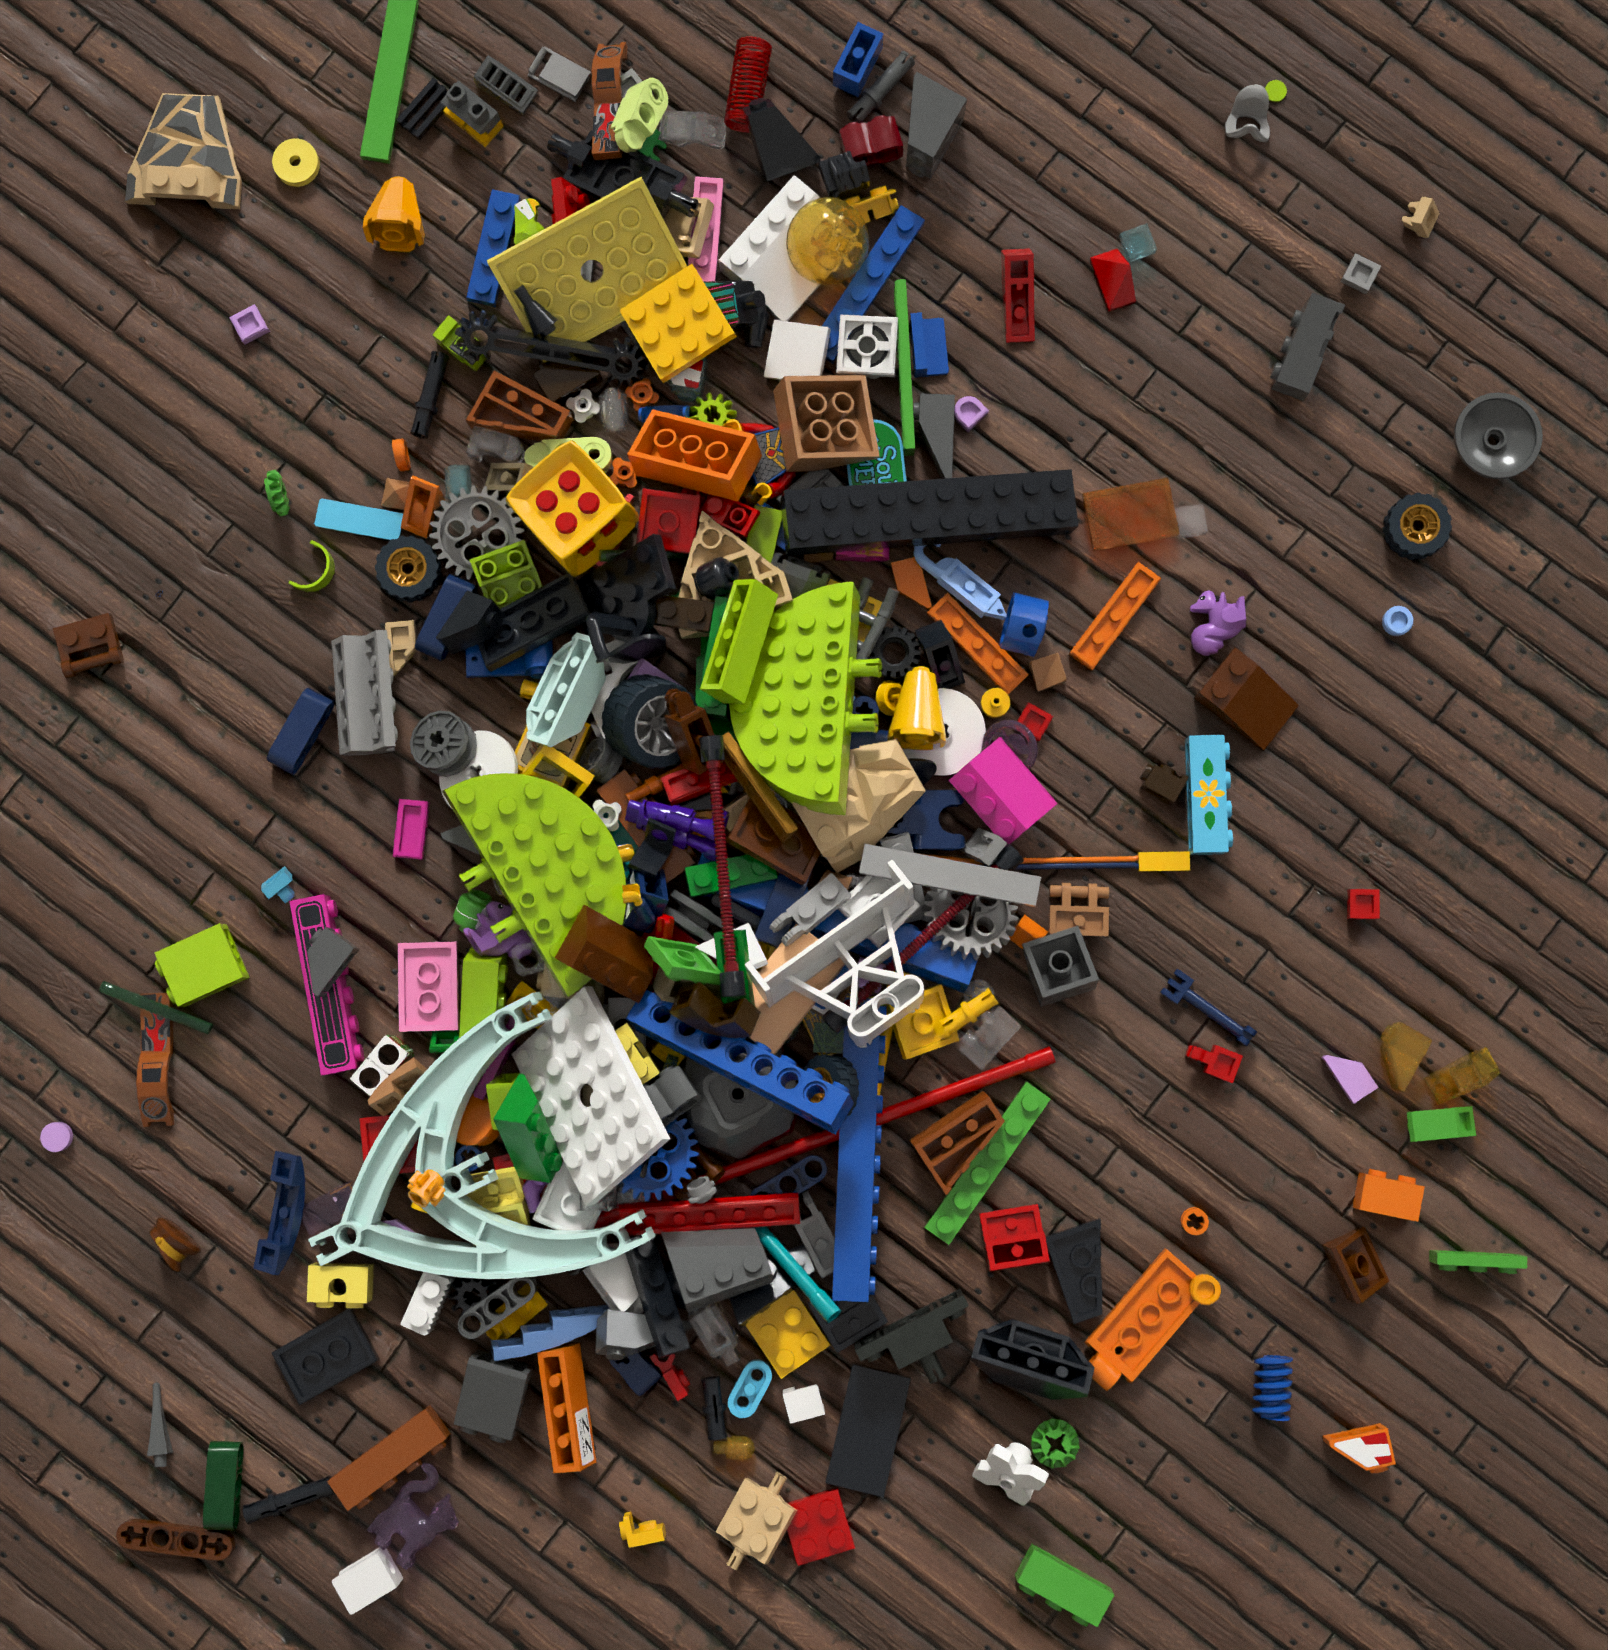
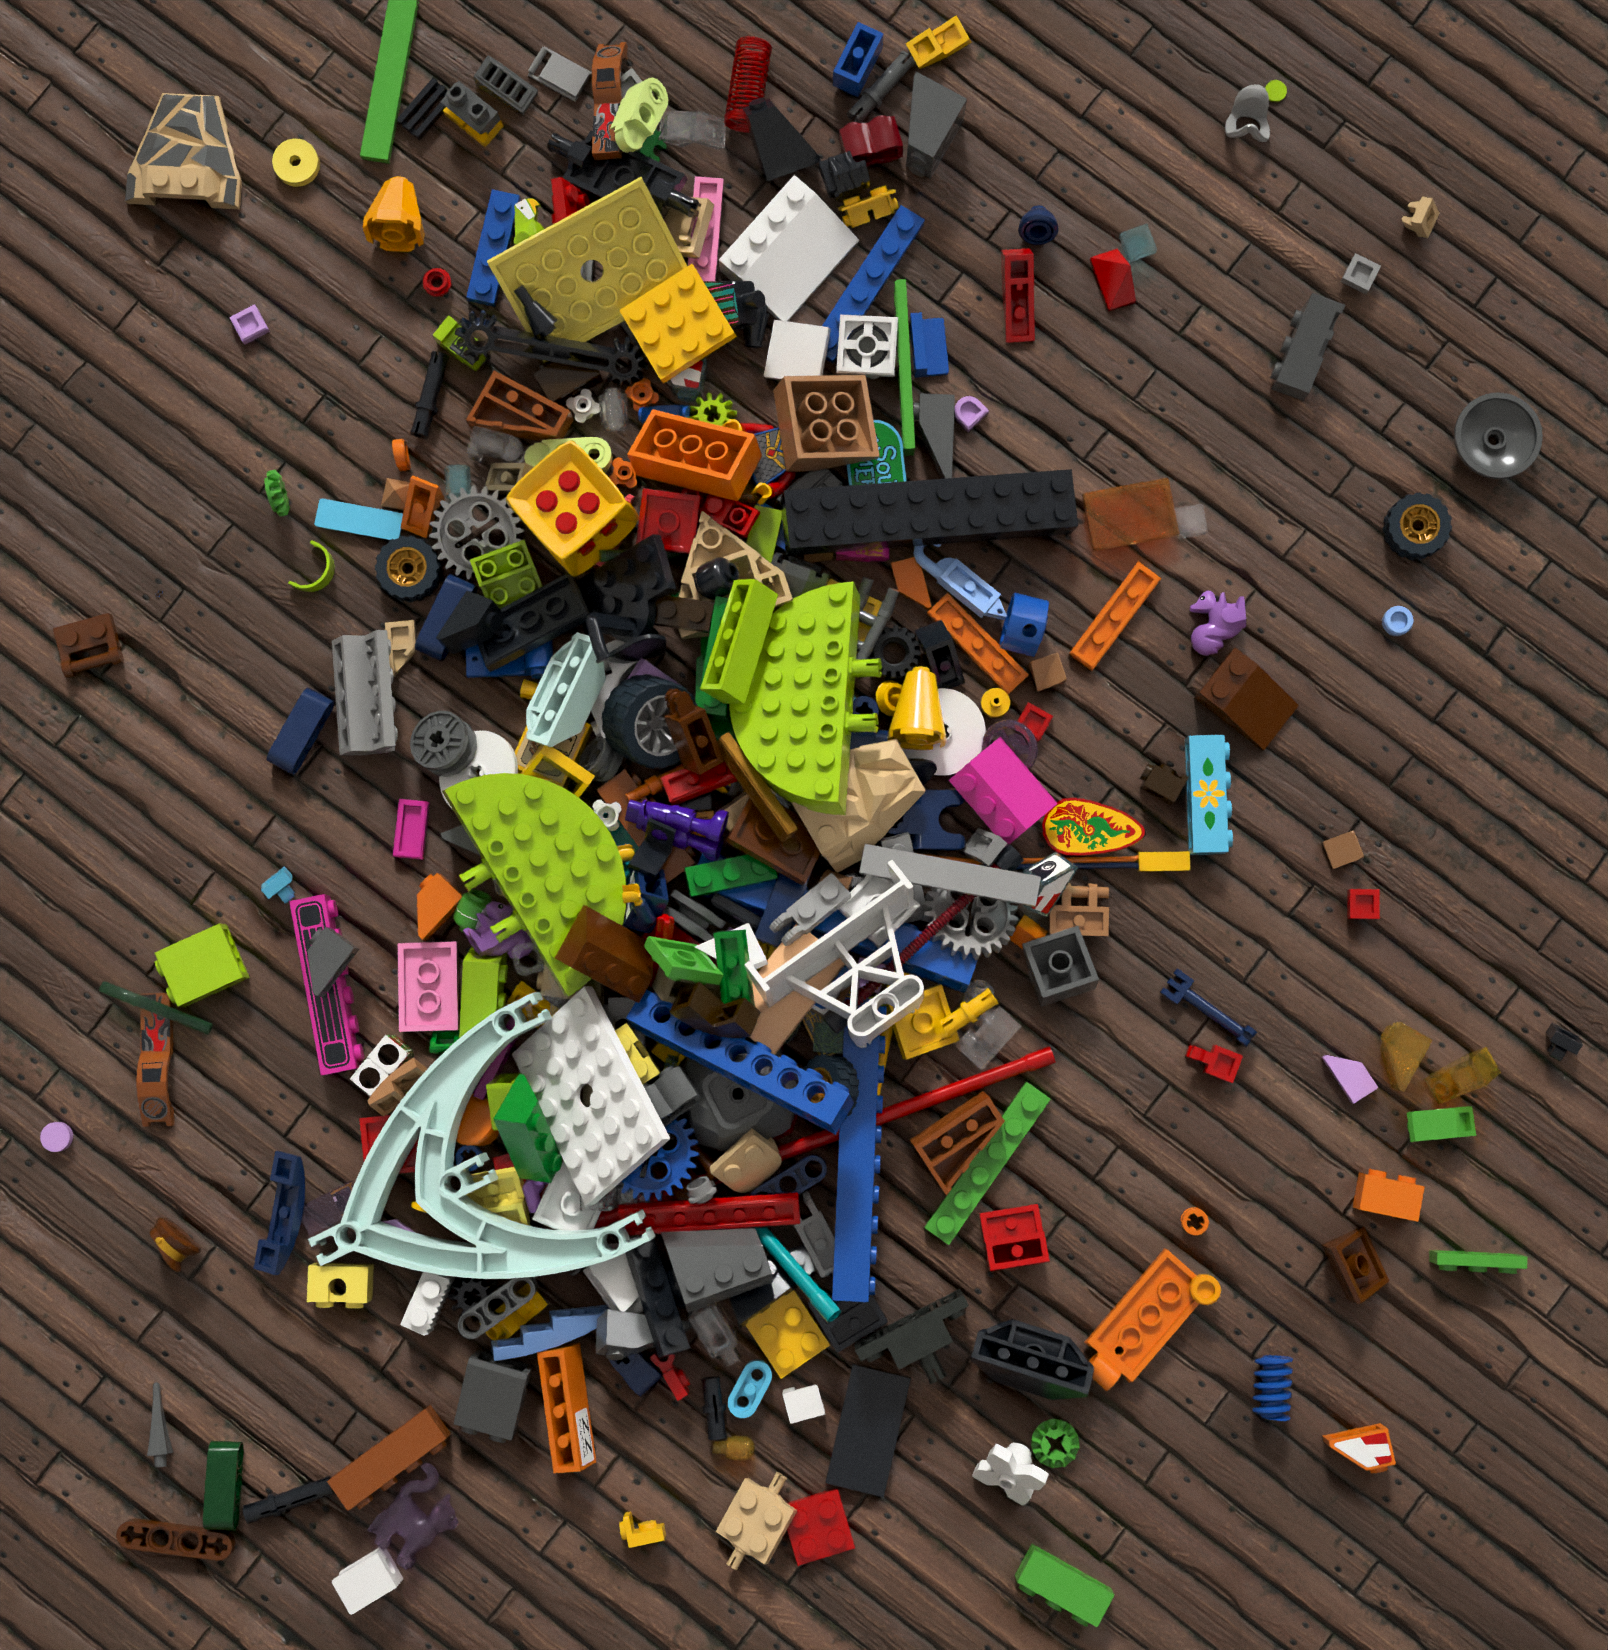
(325, 1356): black tile -> none
(426, 1188): light orange gear -> none
(435, 904): none -> orange slope
(437, 274): none -> red plate
(712, 753): dark red hose -> none
(747, 1162): none -> tan slope
(813, 241): clear yellow piece -> none
(938, 44): none -> yellow slope
(1038, 226): none -> dark blue brick
(1055, 876): none -> slope
(1078, 1268): black wing -> none
(1089, 828): none -> shield
(1343, 849): none -> medium nougat slope
(1562, 1041): none -> black tile

